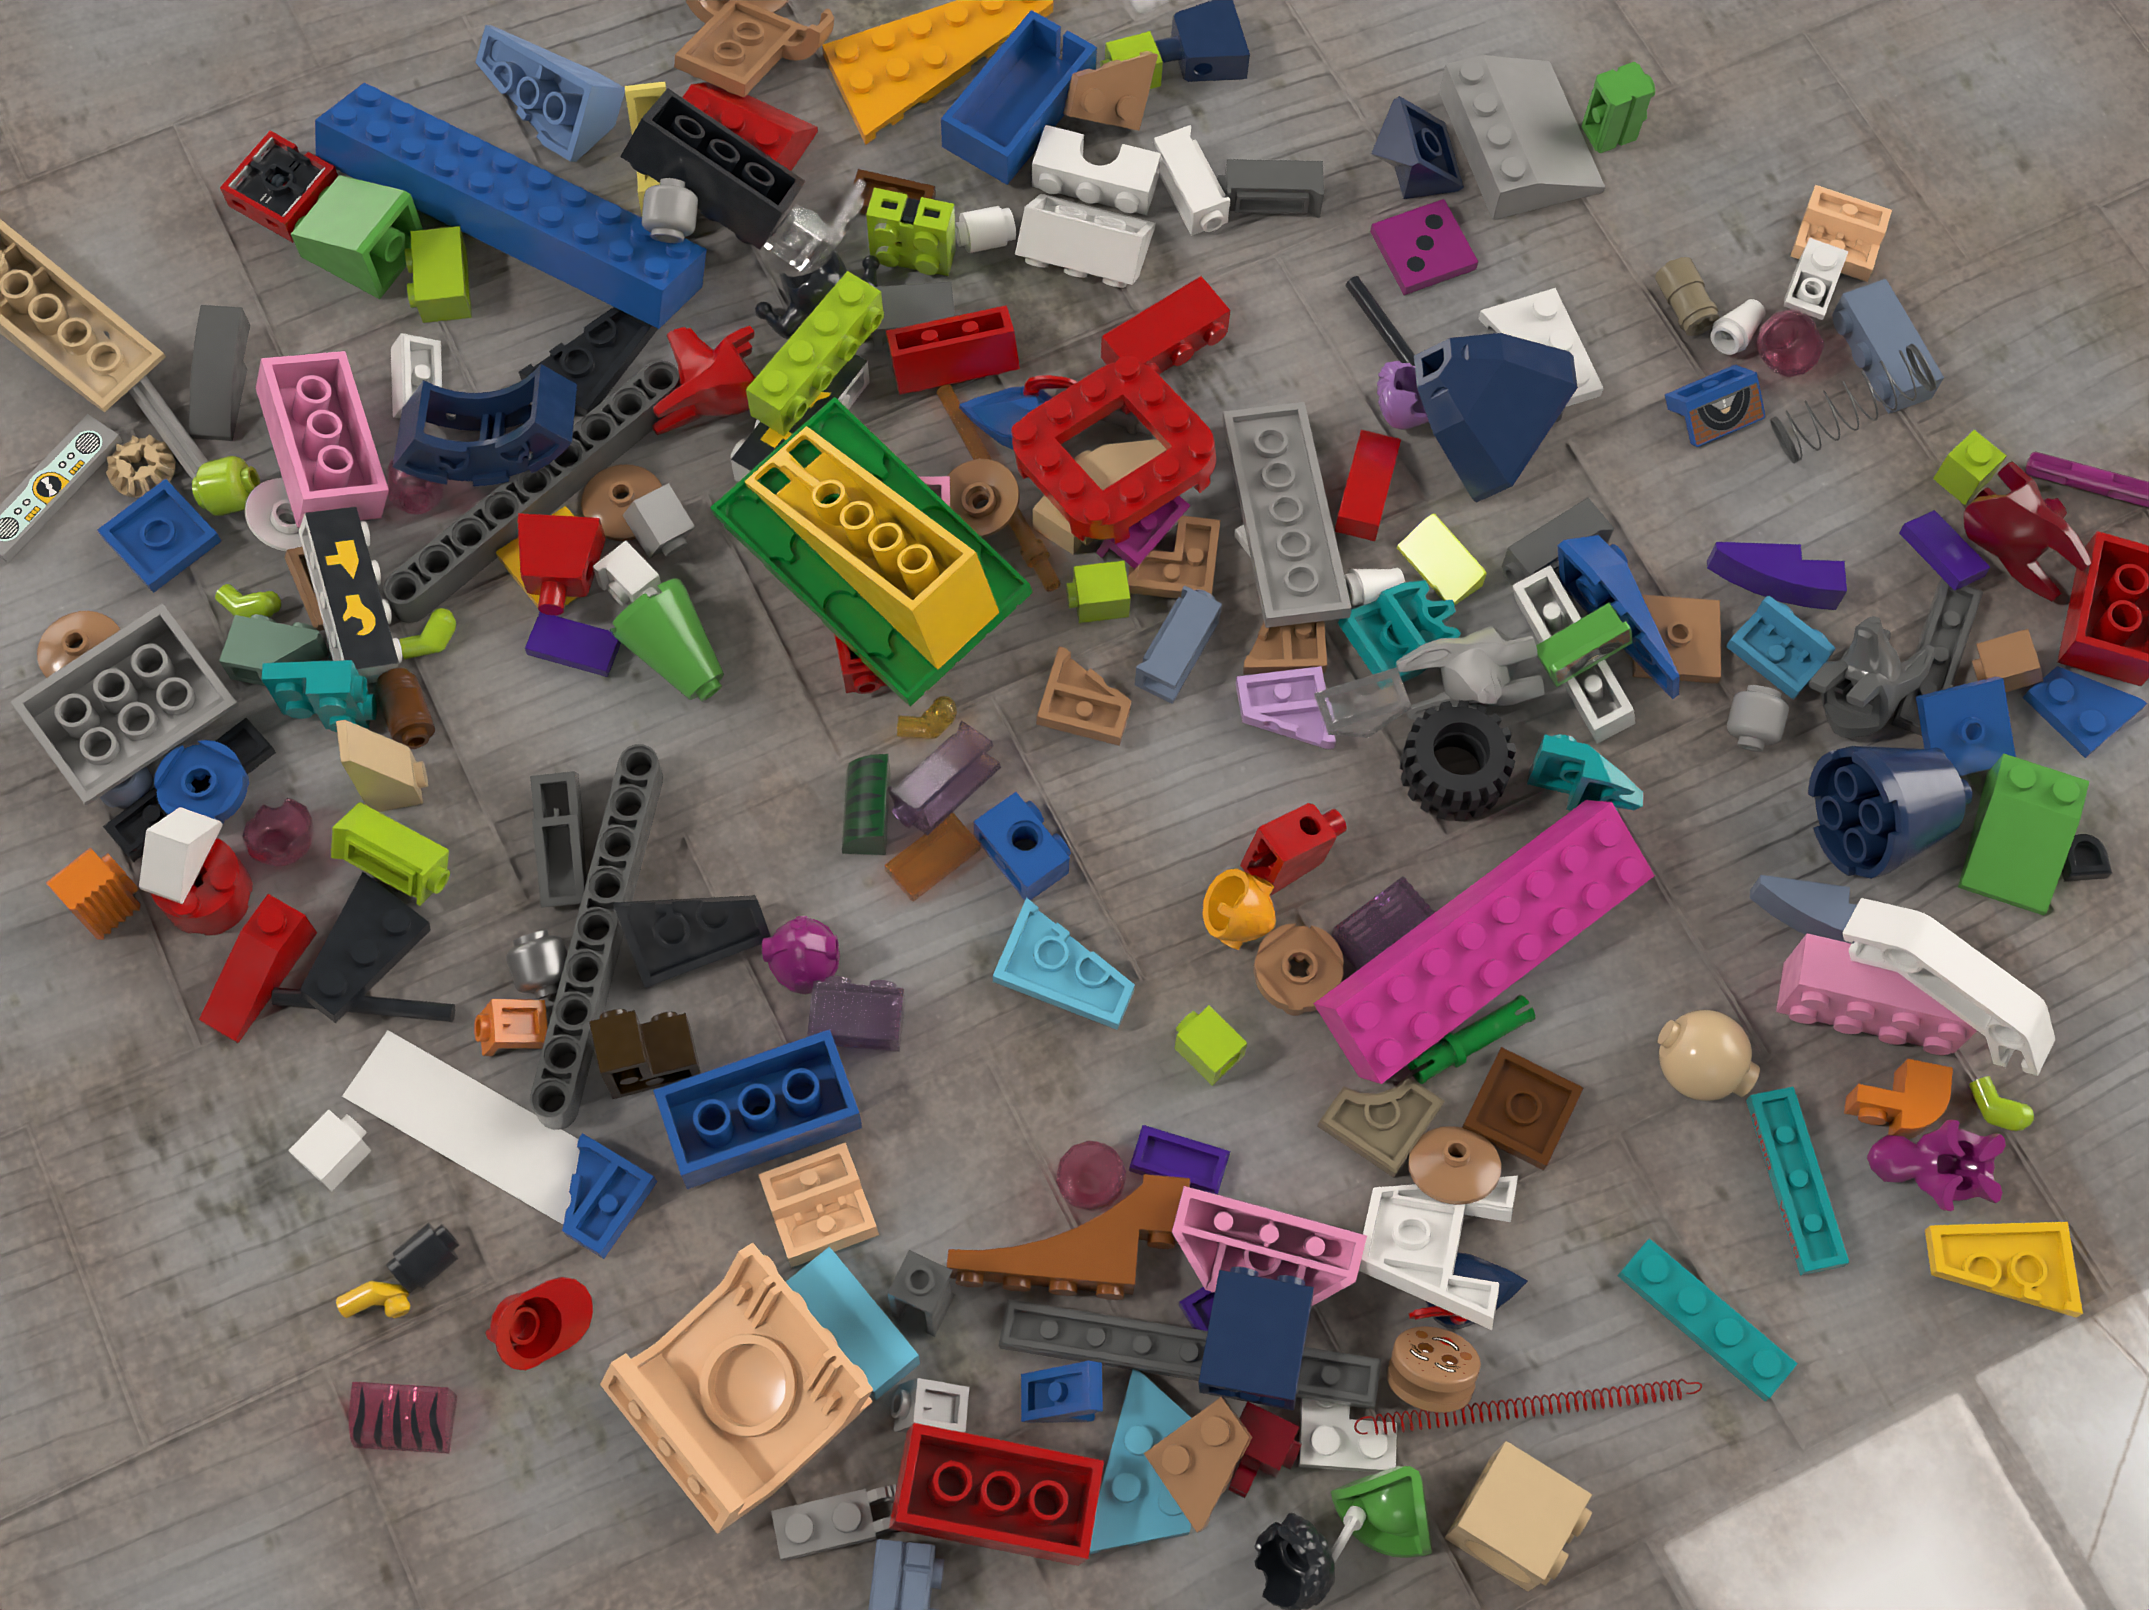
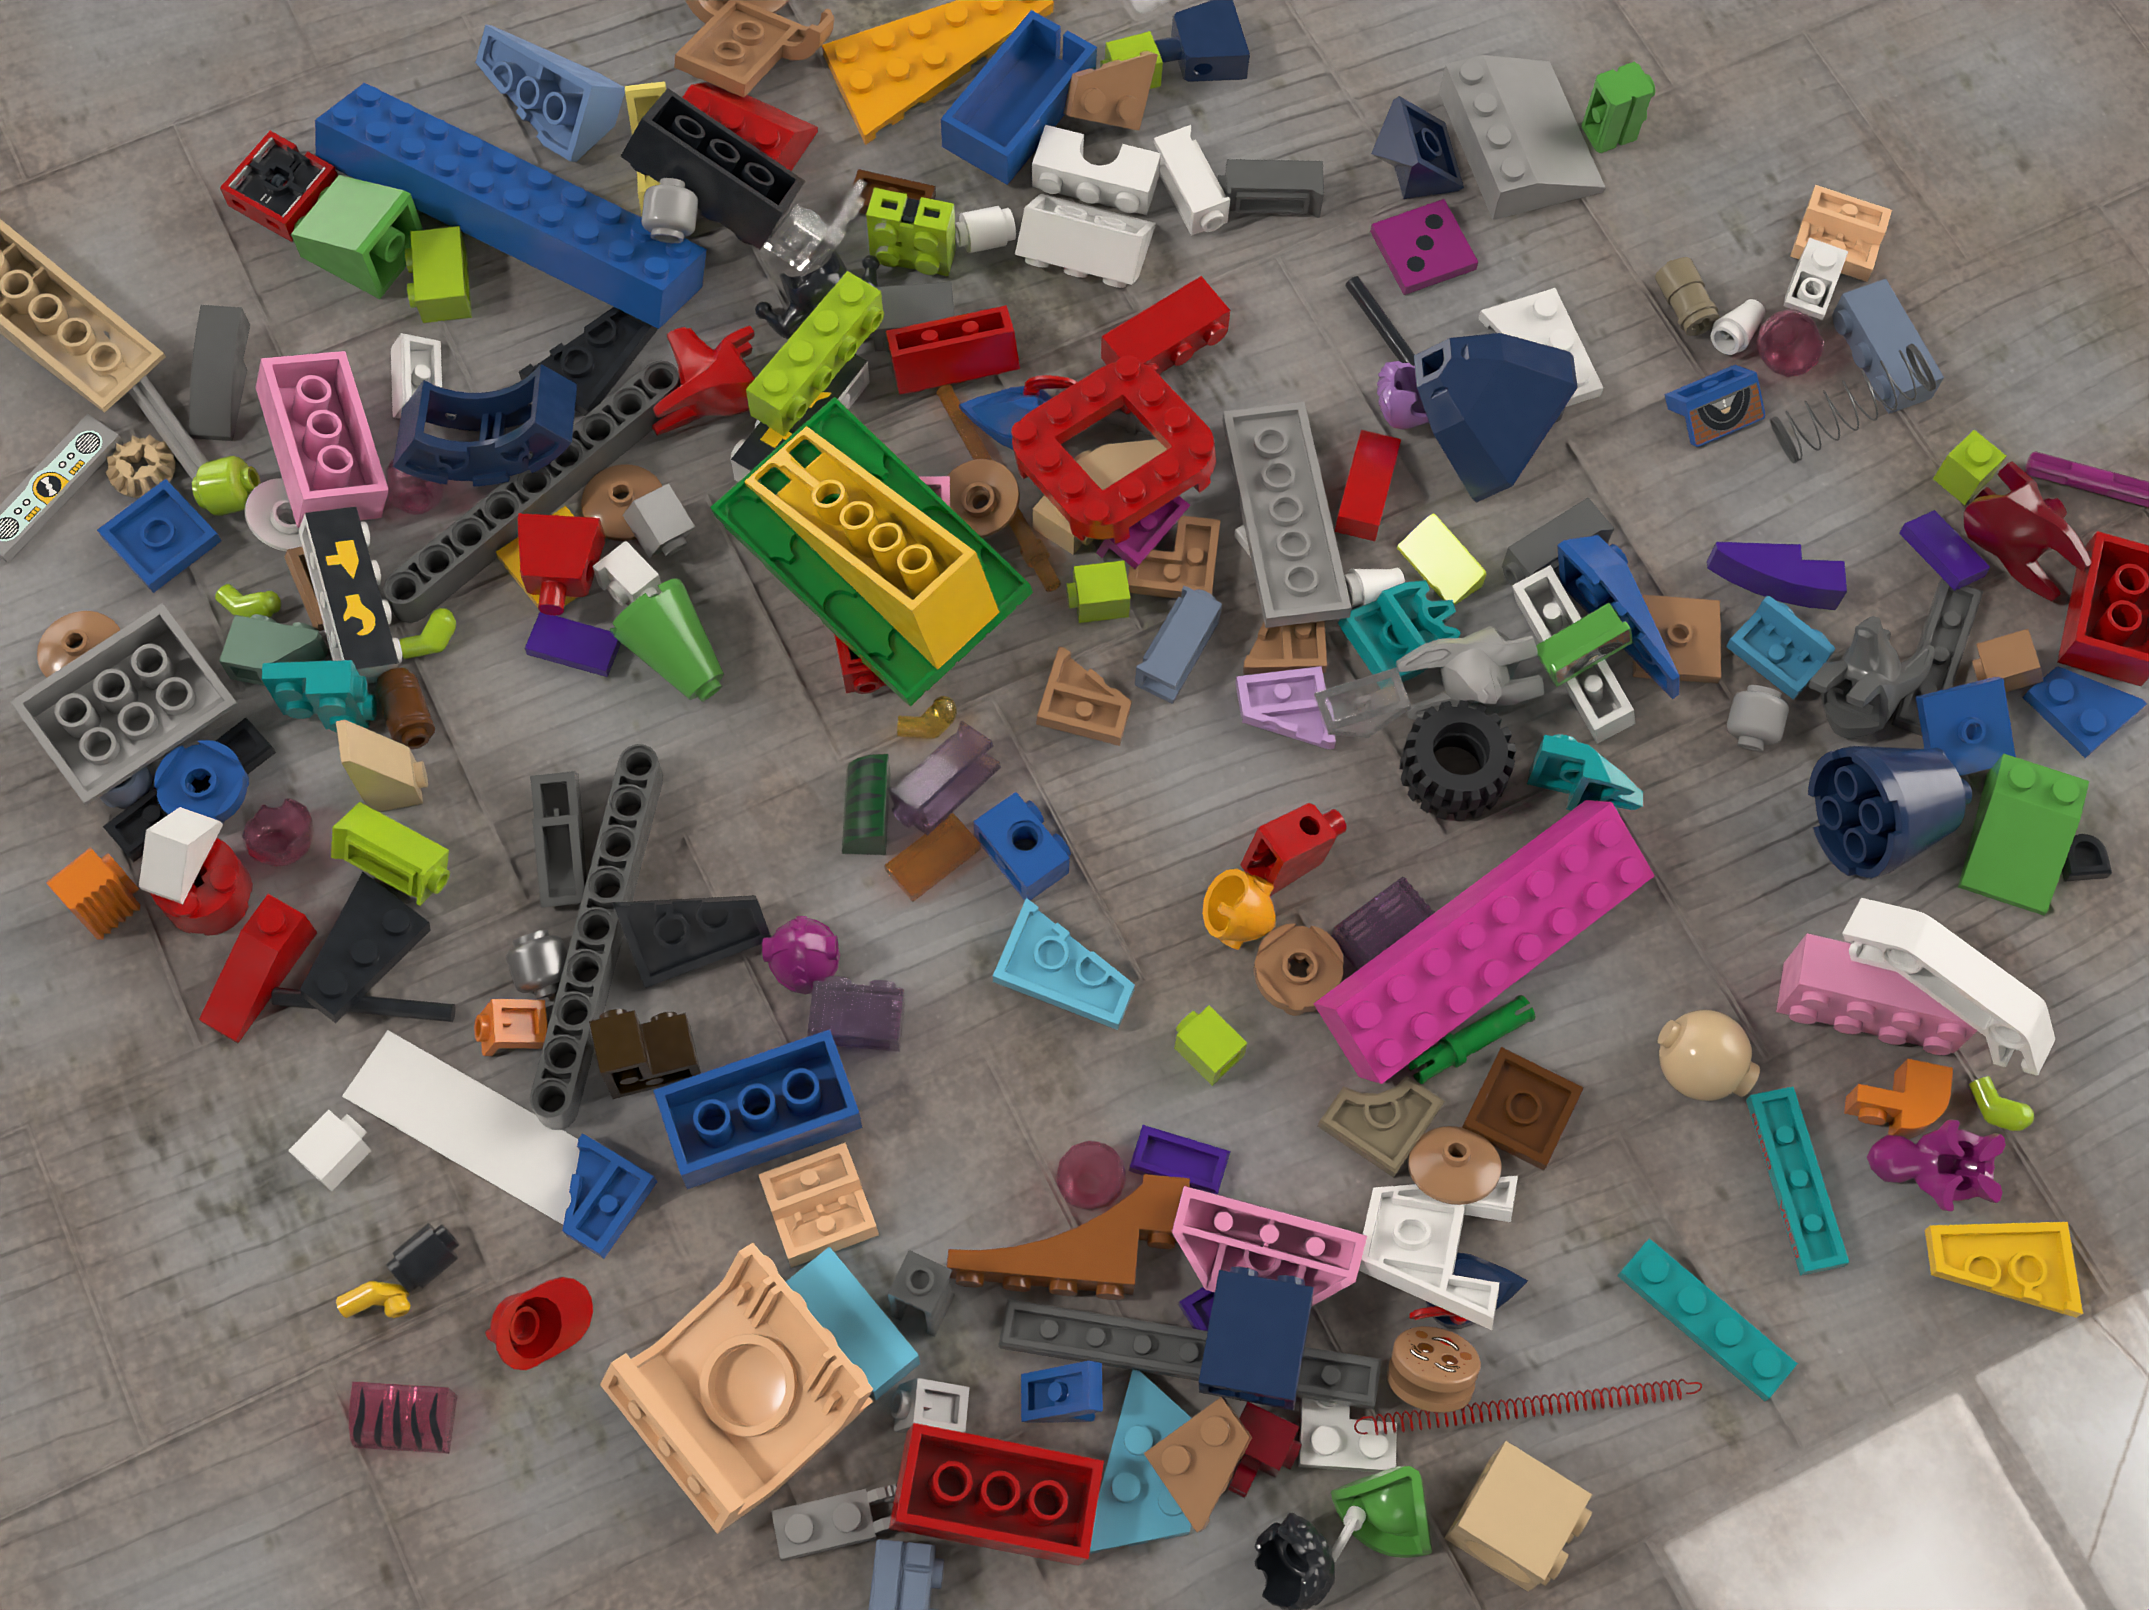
(1805, 905): sand blue slope -> none

